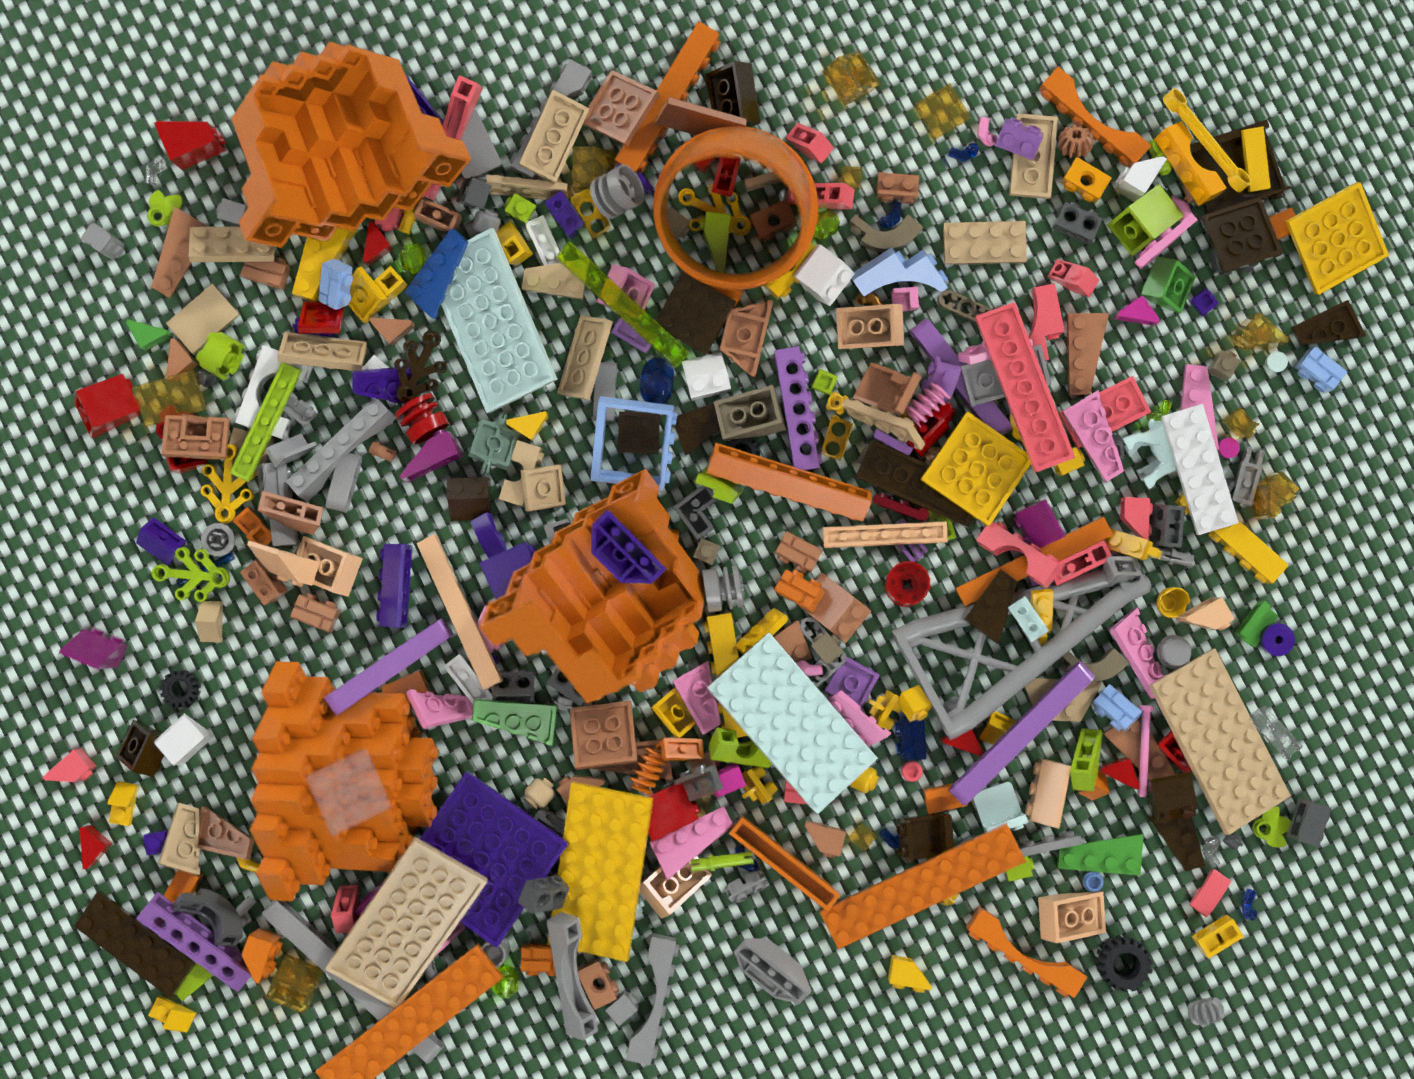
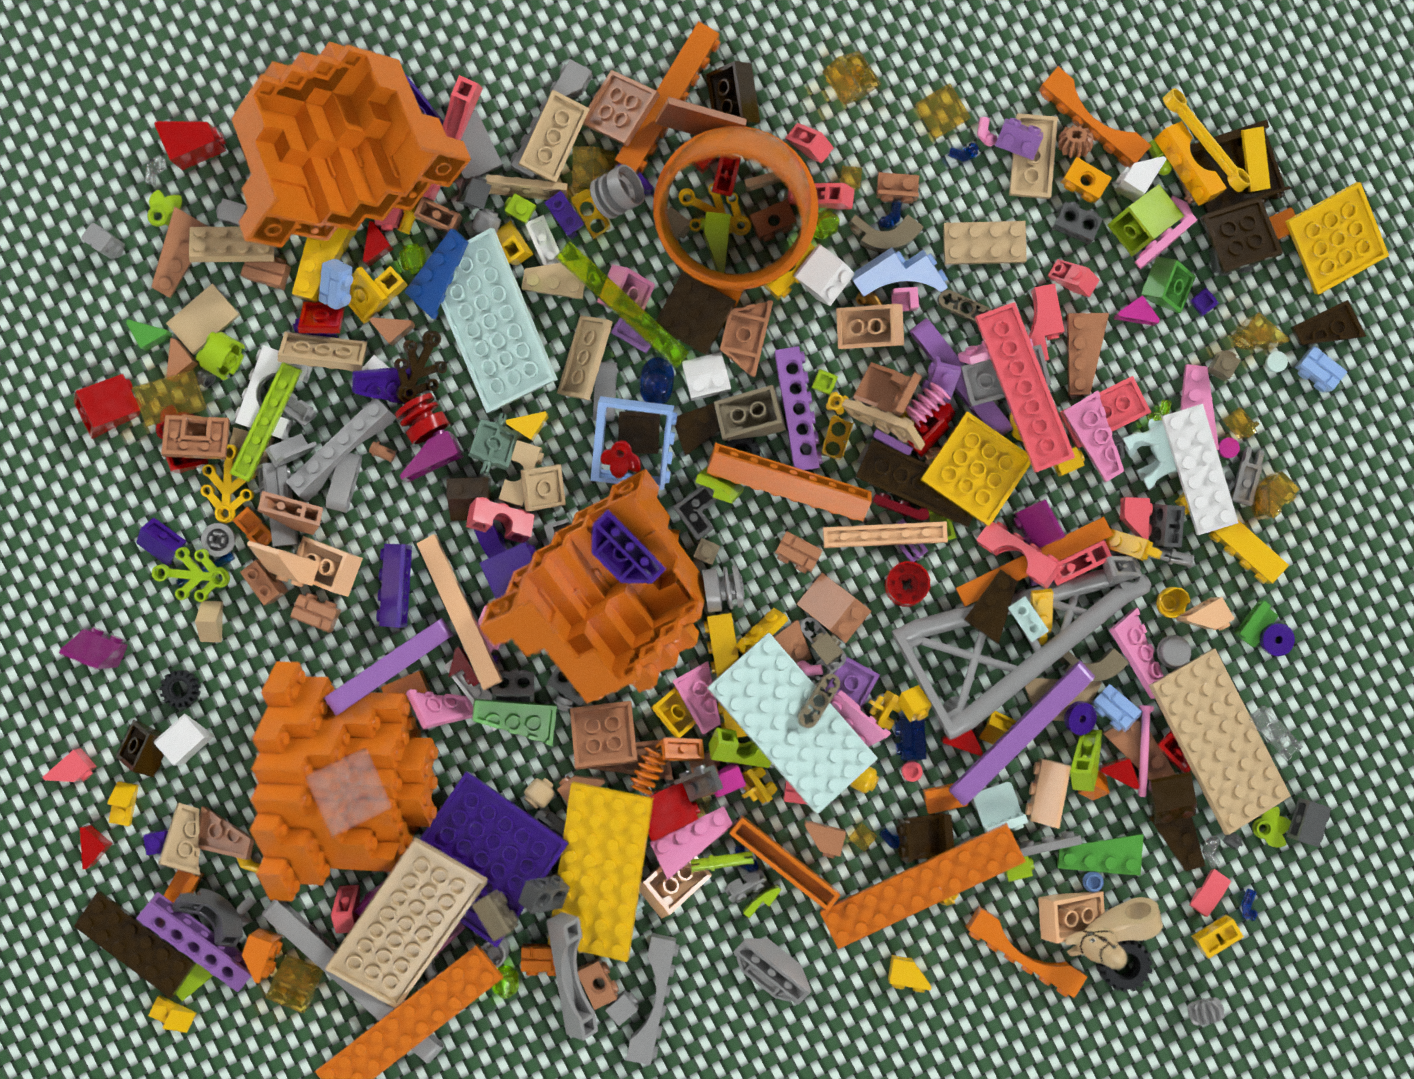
(462, 662): none -> dark red slope
(496, 915): none -> dark tan slope
(517, 522): none -> coral arch
(621, 462): none -> red plate
(766, 896): none -> lime slope
(800, 591): orange brick -> none
(827, 699): none -> dark tan beam
(1087, 720): none -> dark purple piece
(1130, 920): none -> tan animal

